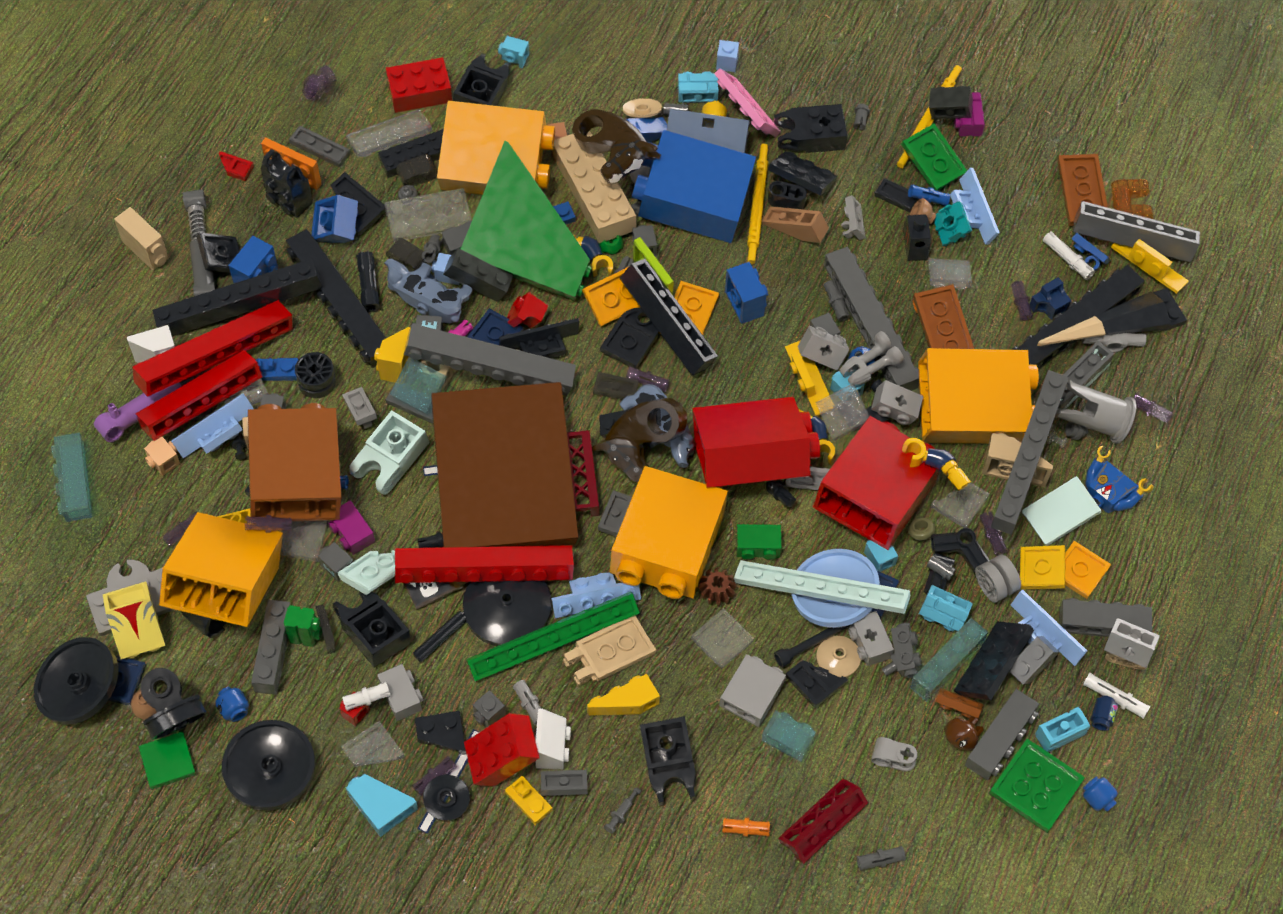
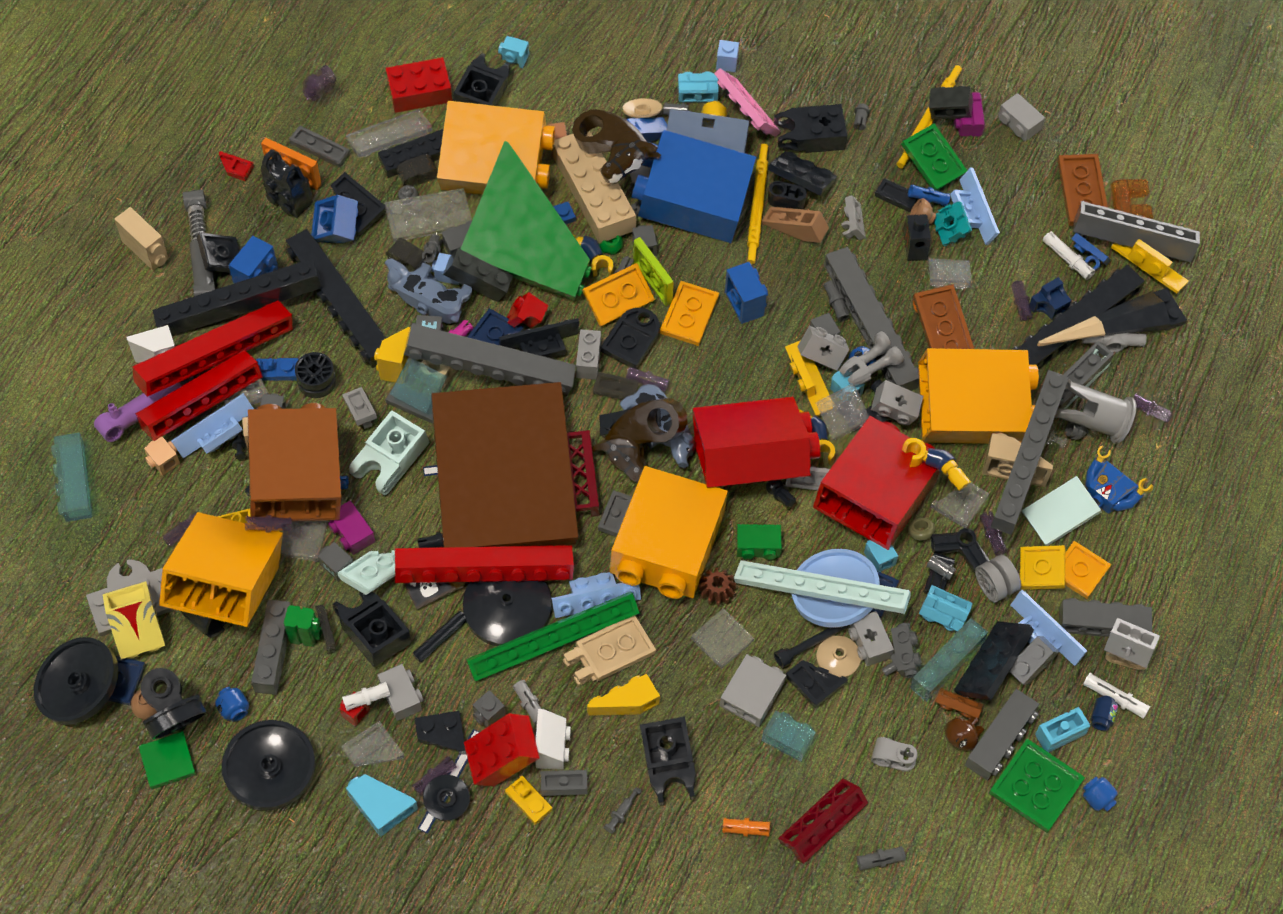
(368, 285): black axle -> none
(588, 354): none -> light grey brick
(668, 317): black brick -> none
(1021, 117): none -> light grey brick

